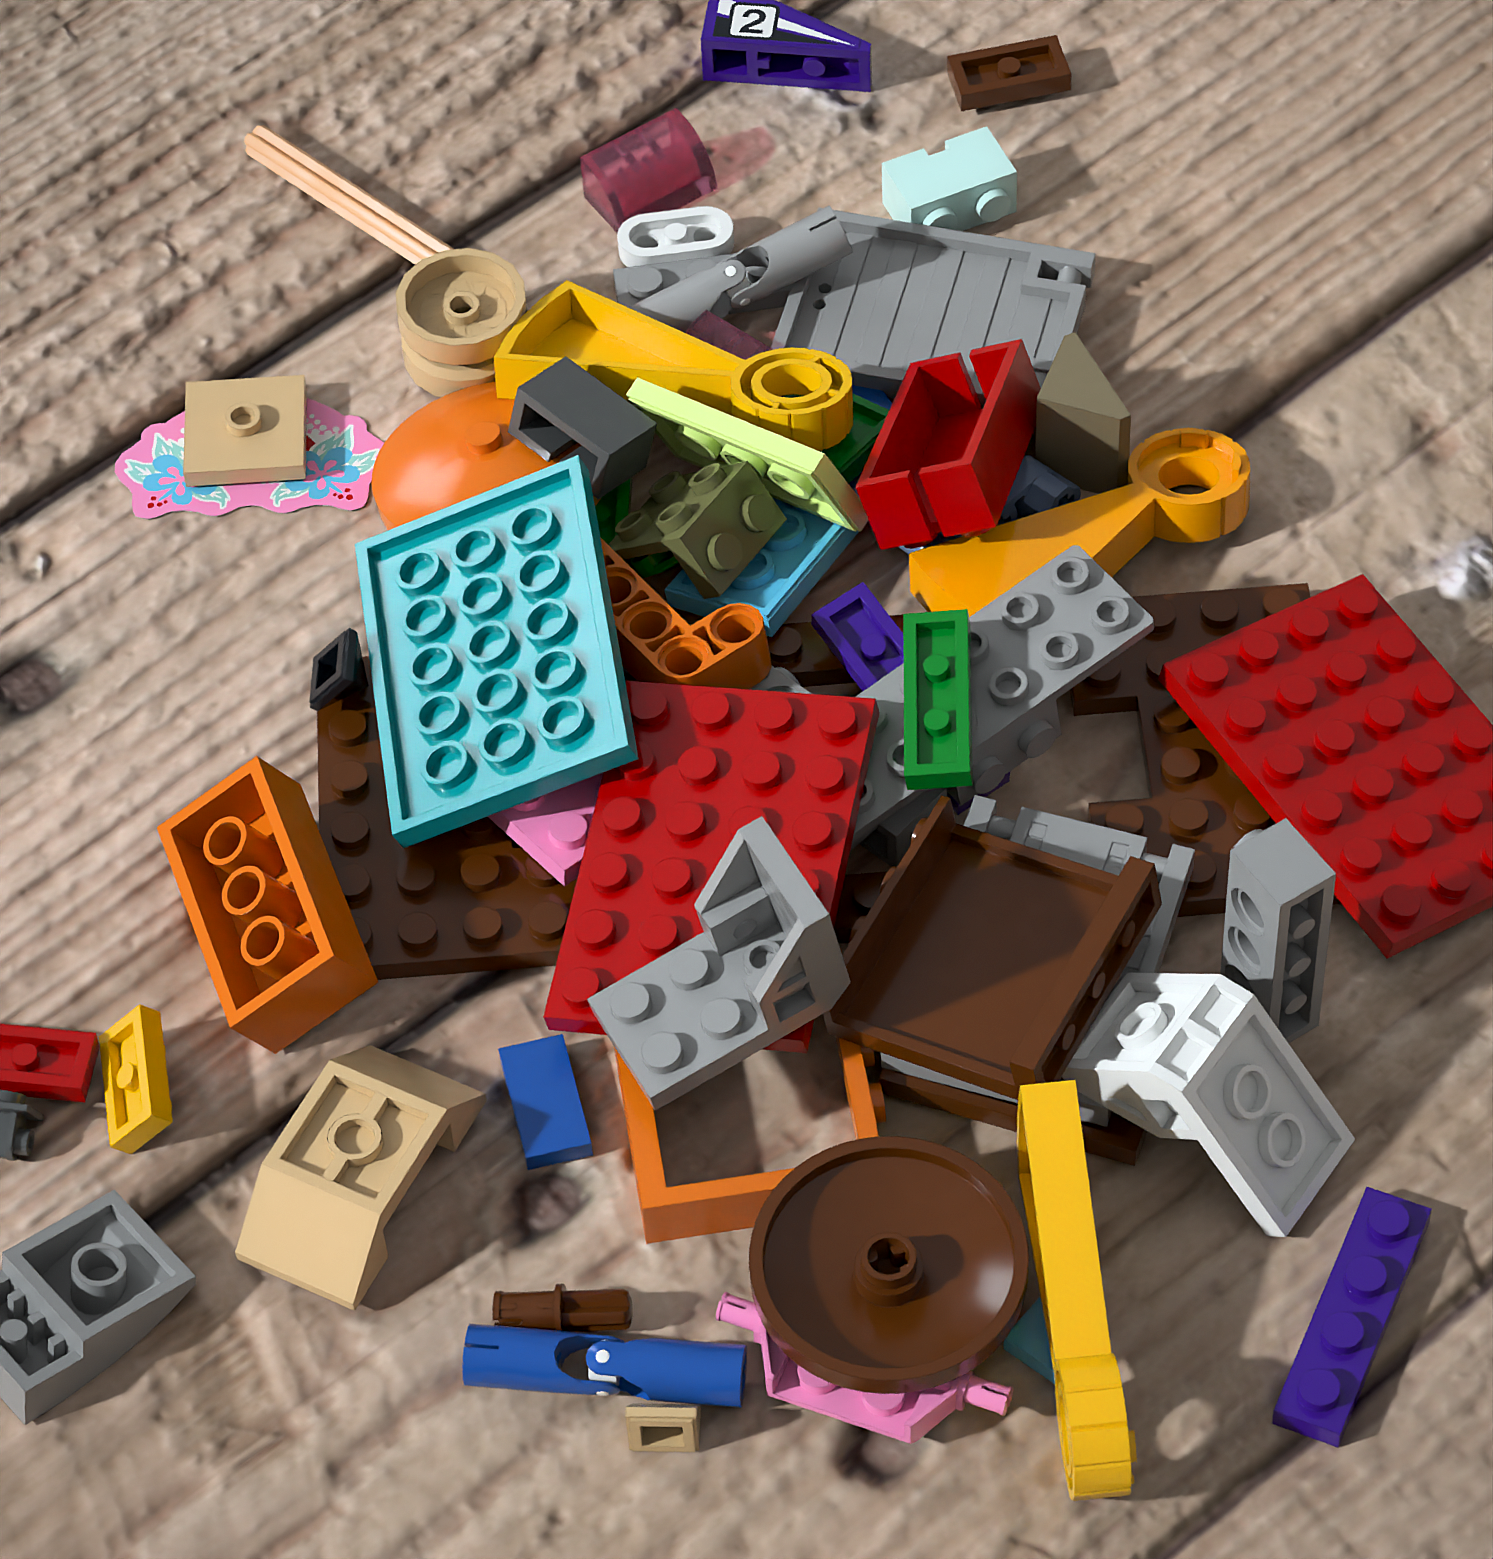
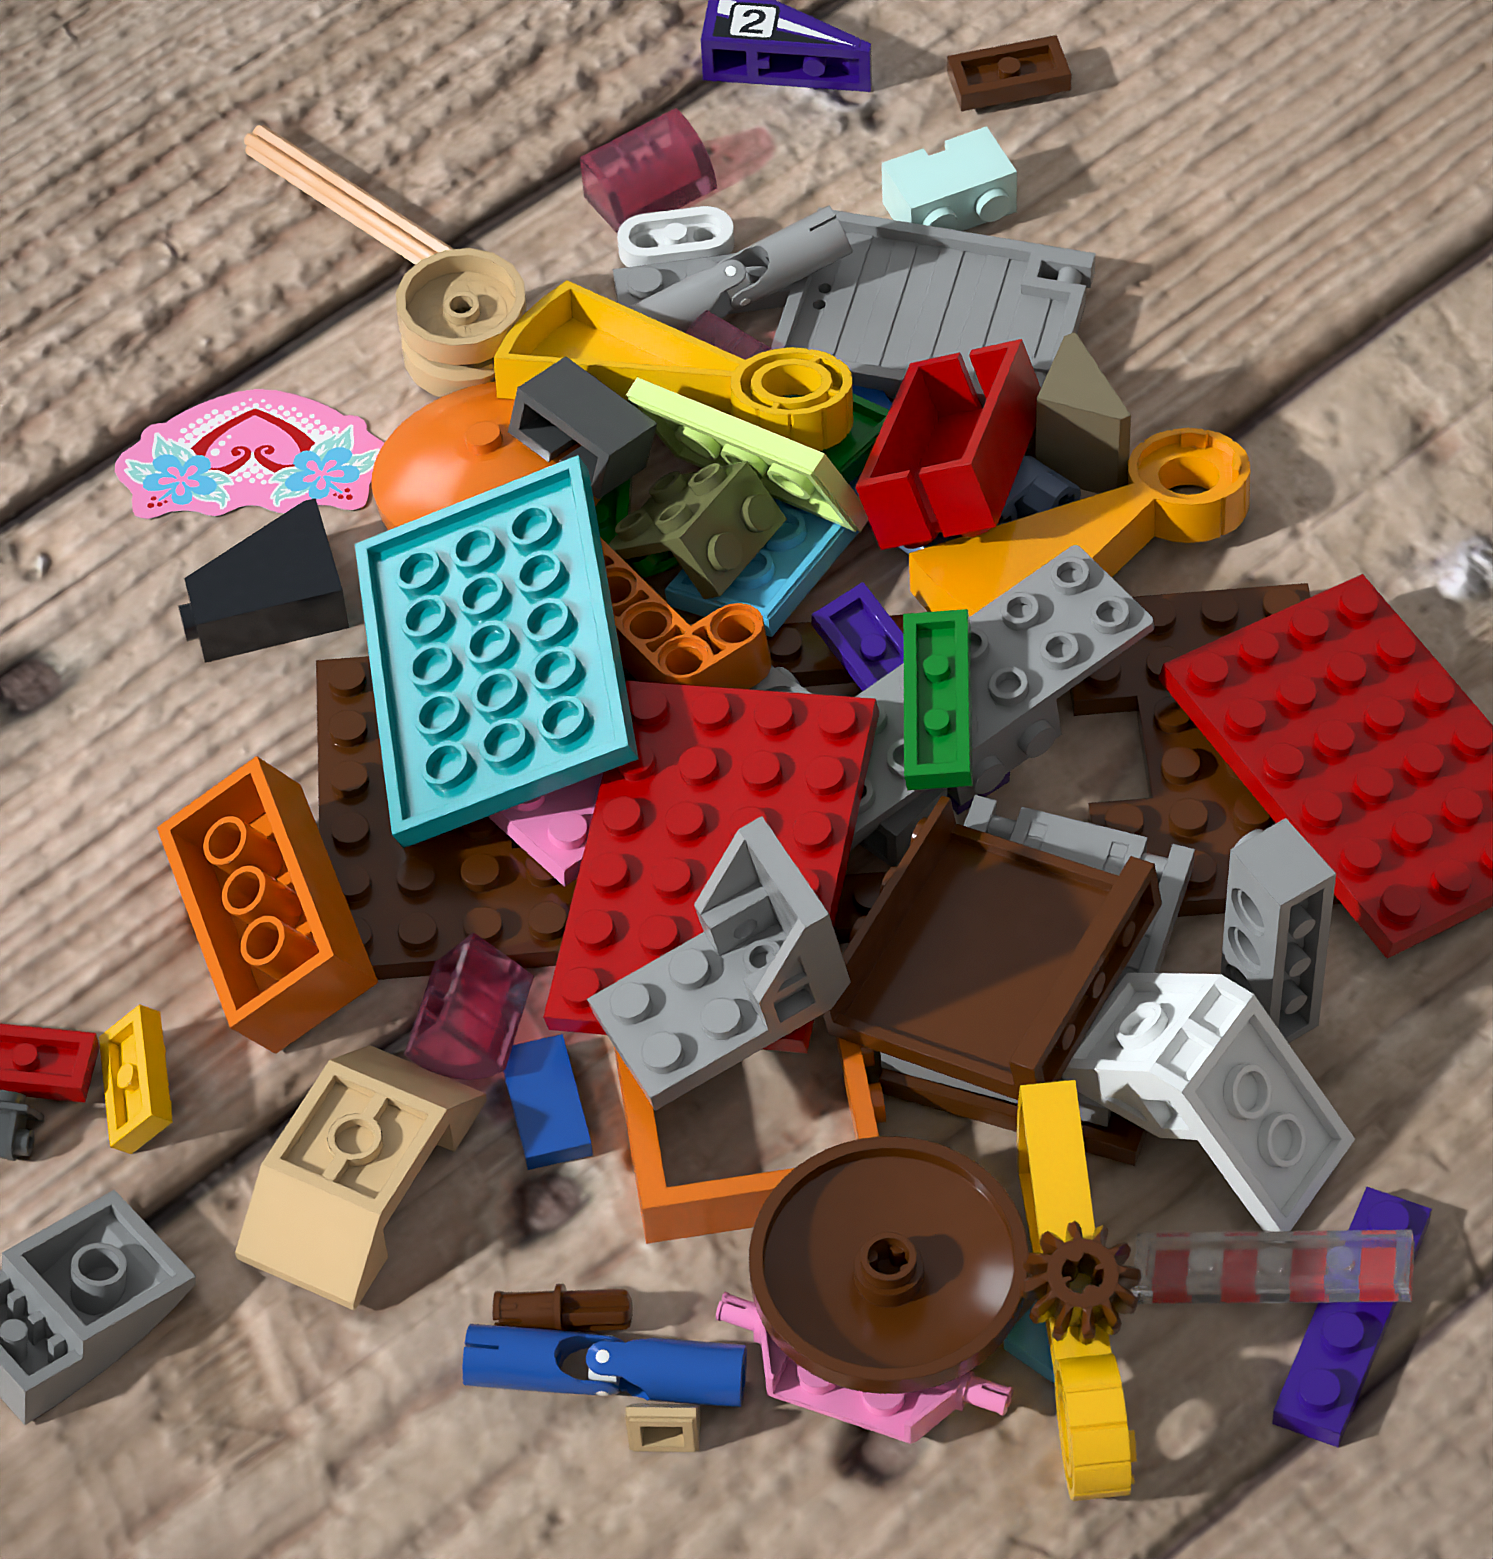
(245, 430): tan plate -> none
(266, 589): none -> black slope
(337, 671): black slope -> none
(469, 1012): none -> clear pink brick
(1100, 1300): none -> reddish brown gear
(1275, 1267): none -> clear tile

